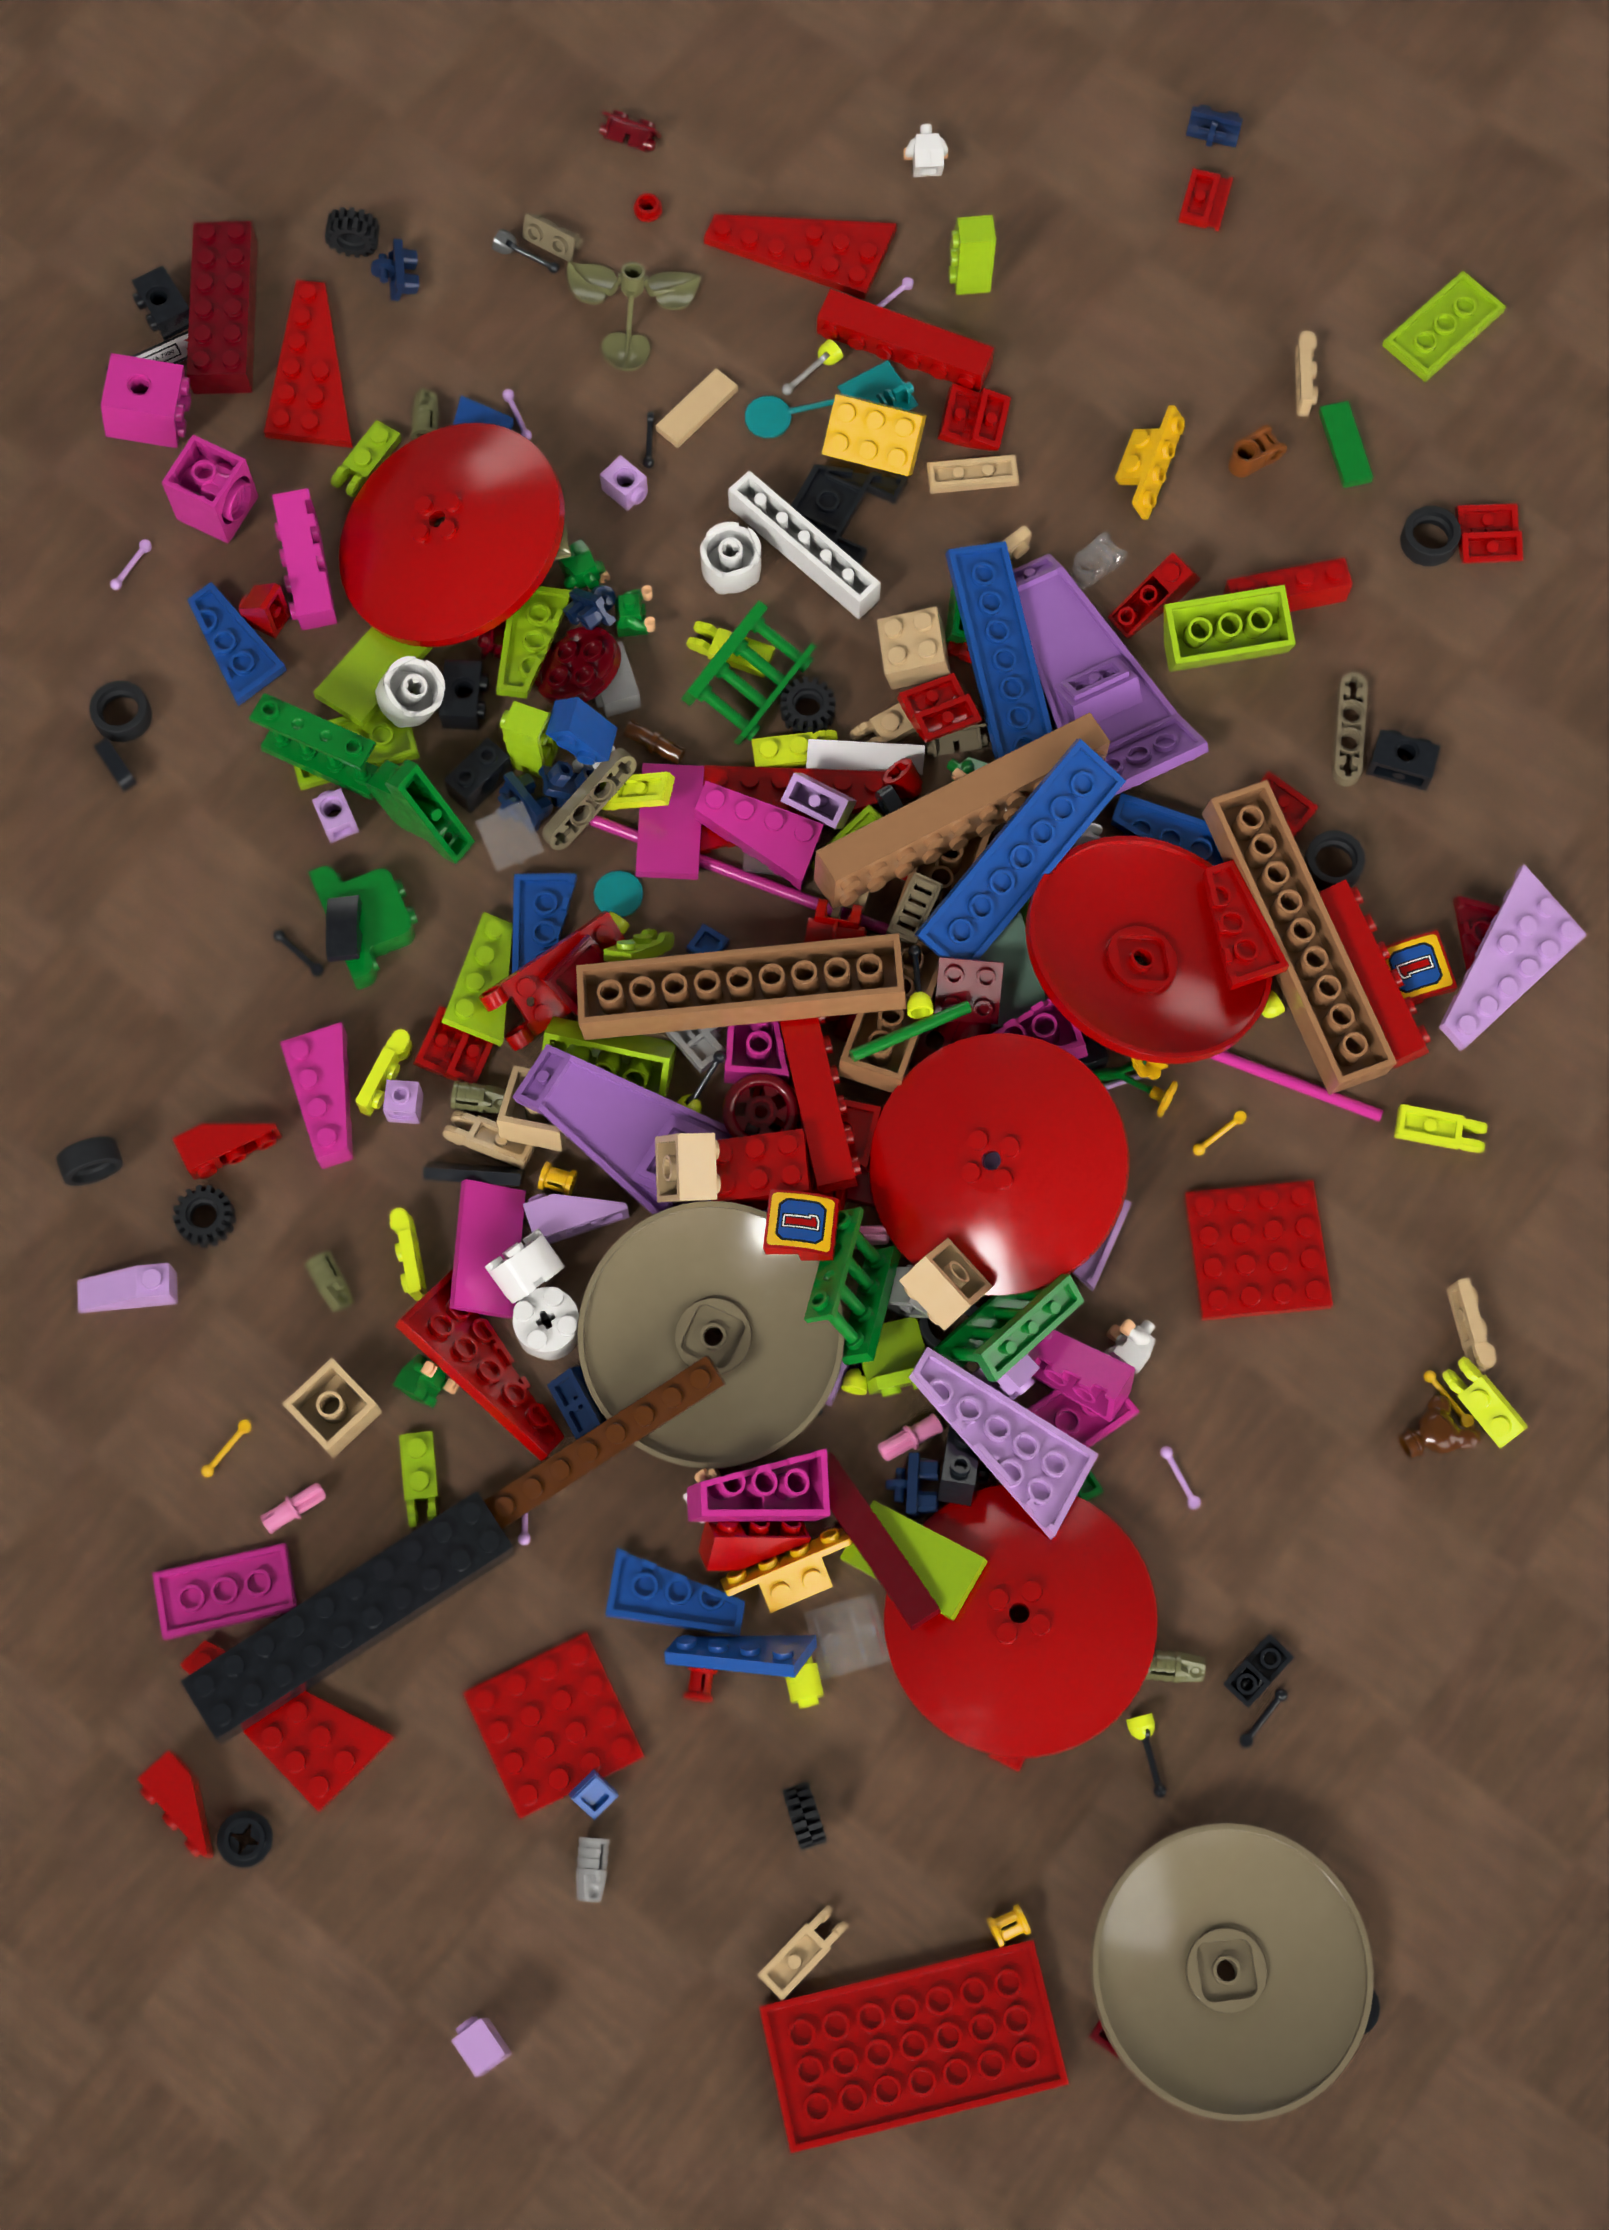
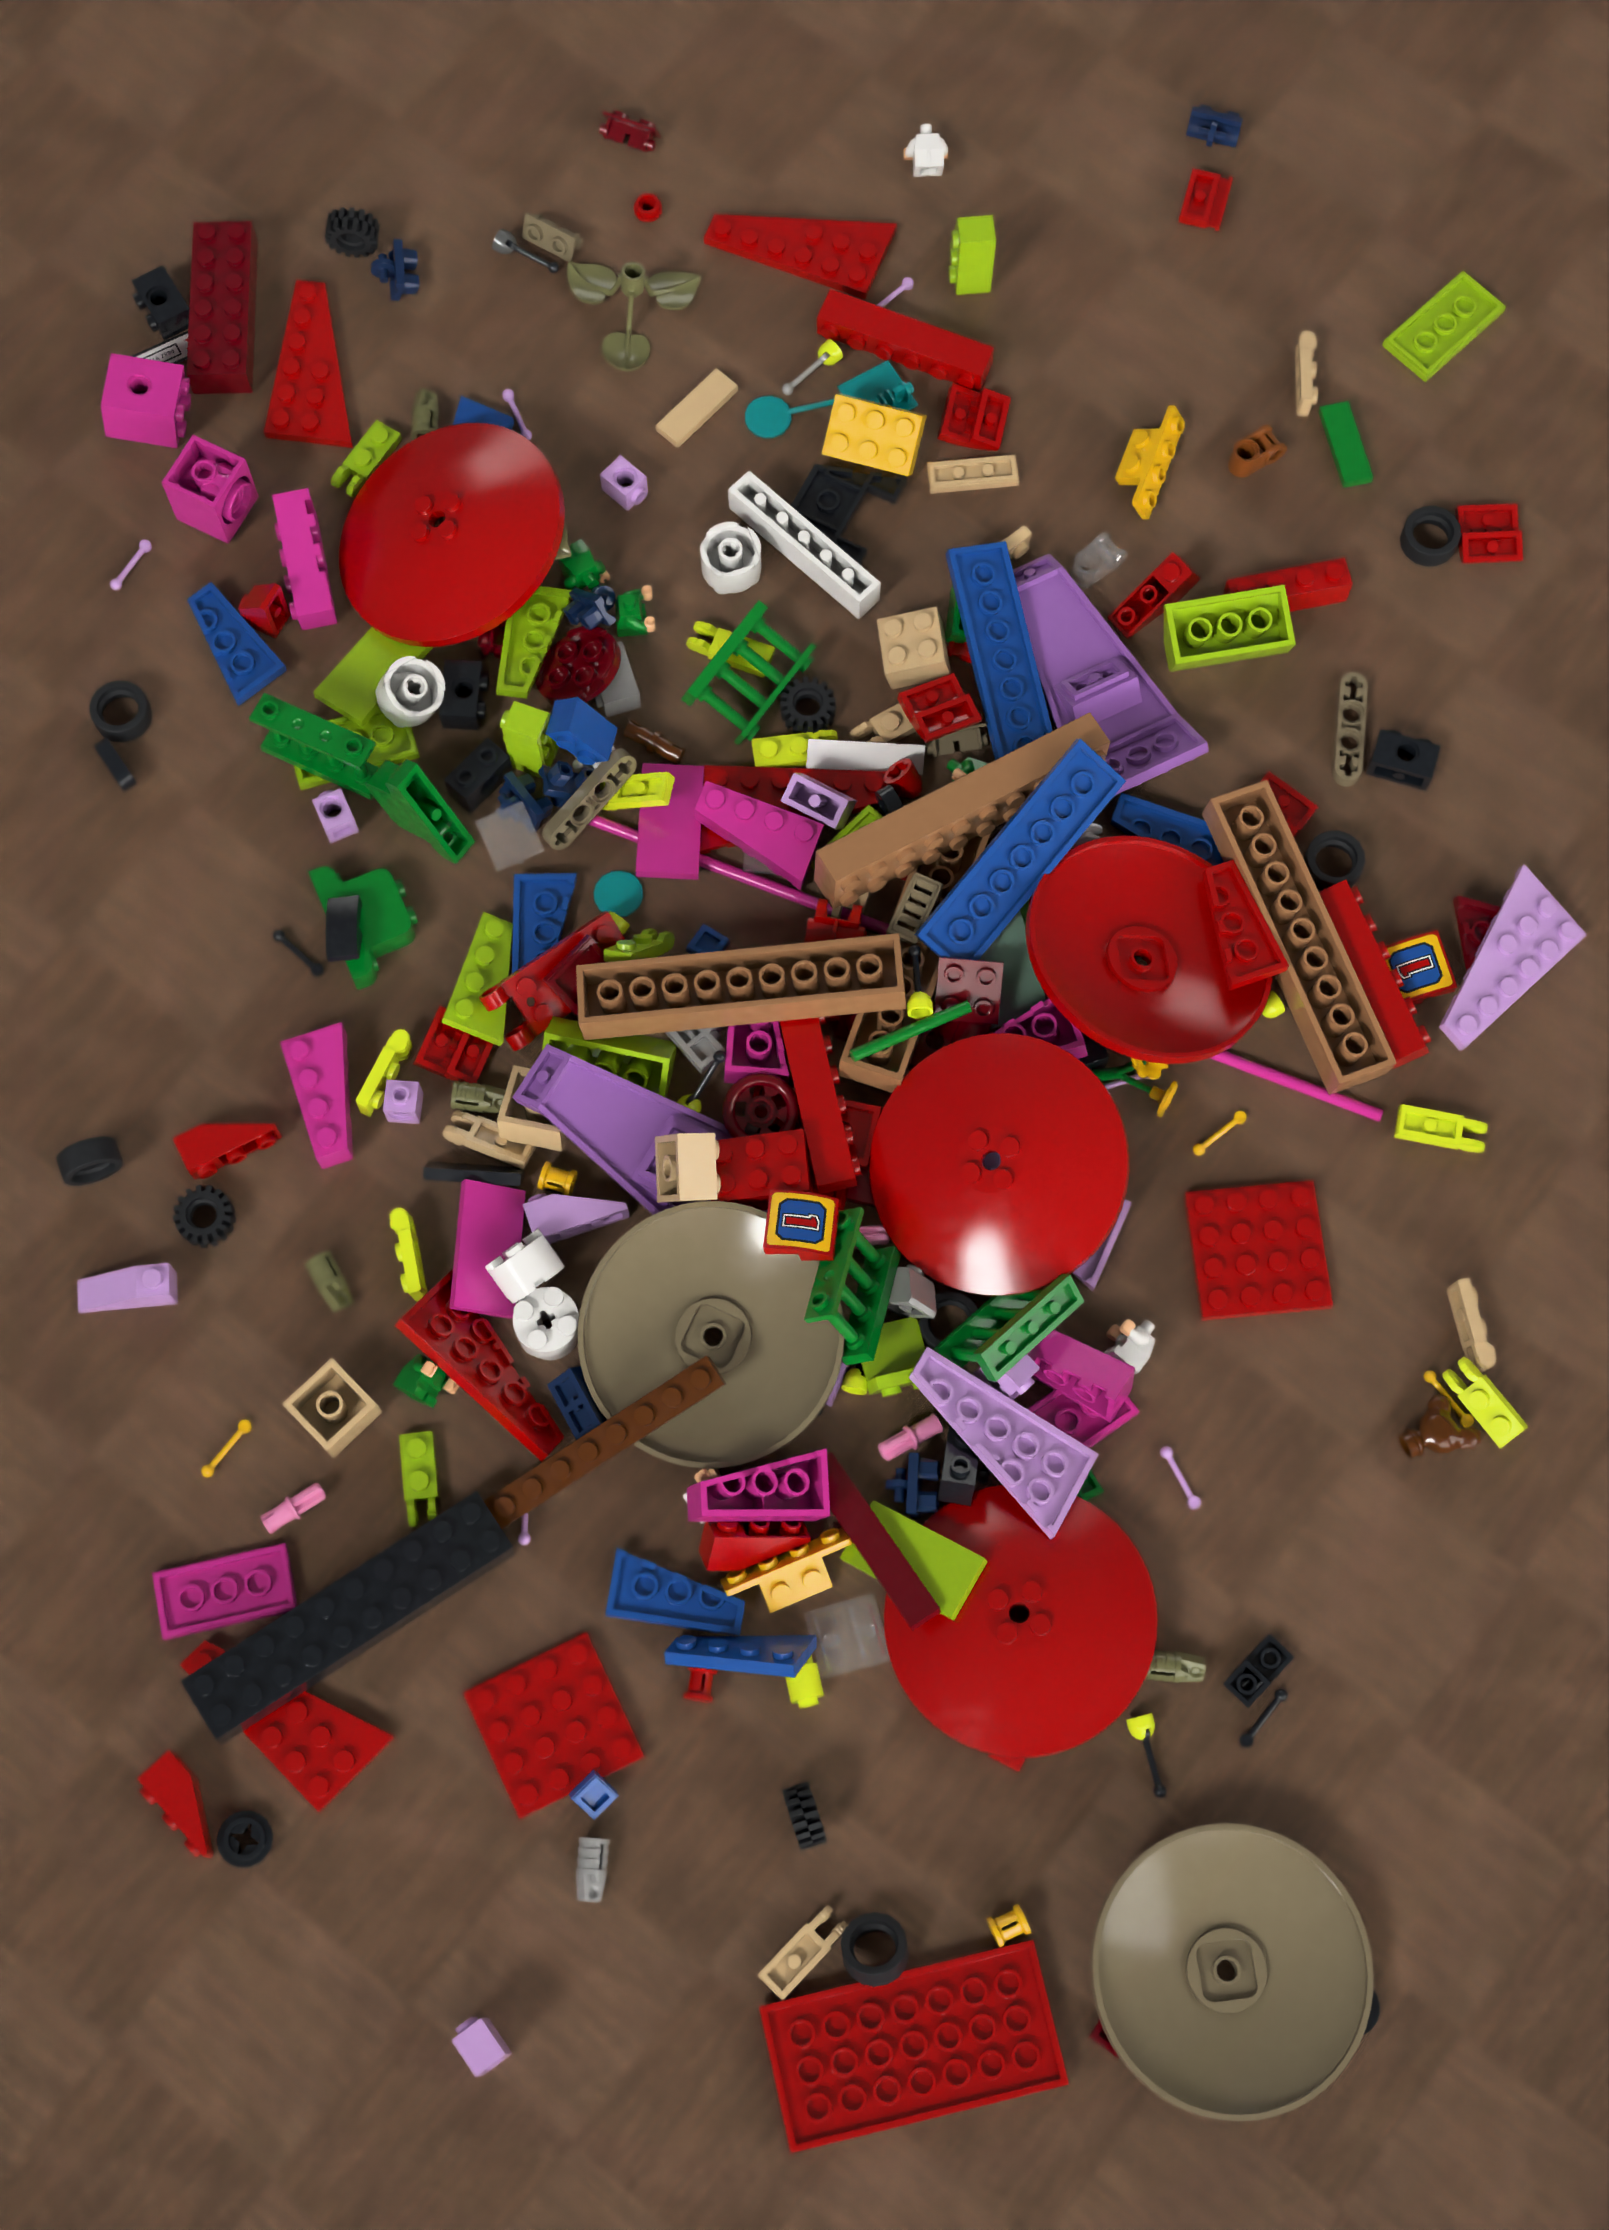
(648, 461): black hinge -> none
(871, 1923): none -> black tyre
(945, 1284): tan brick -> none

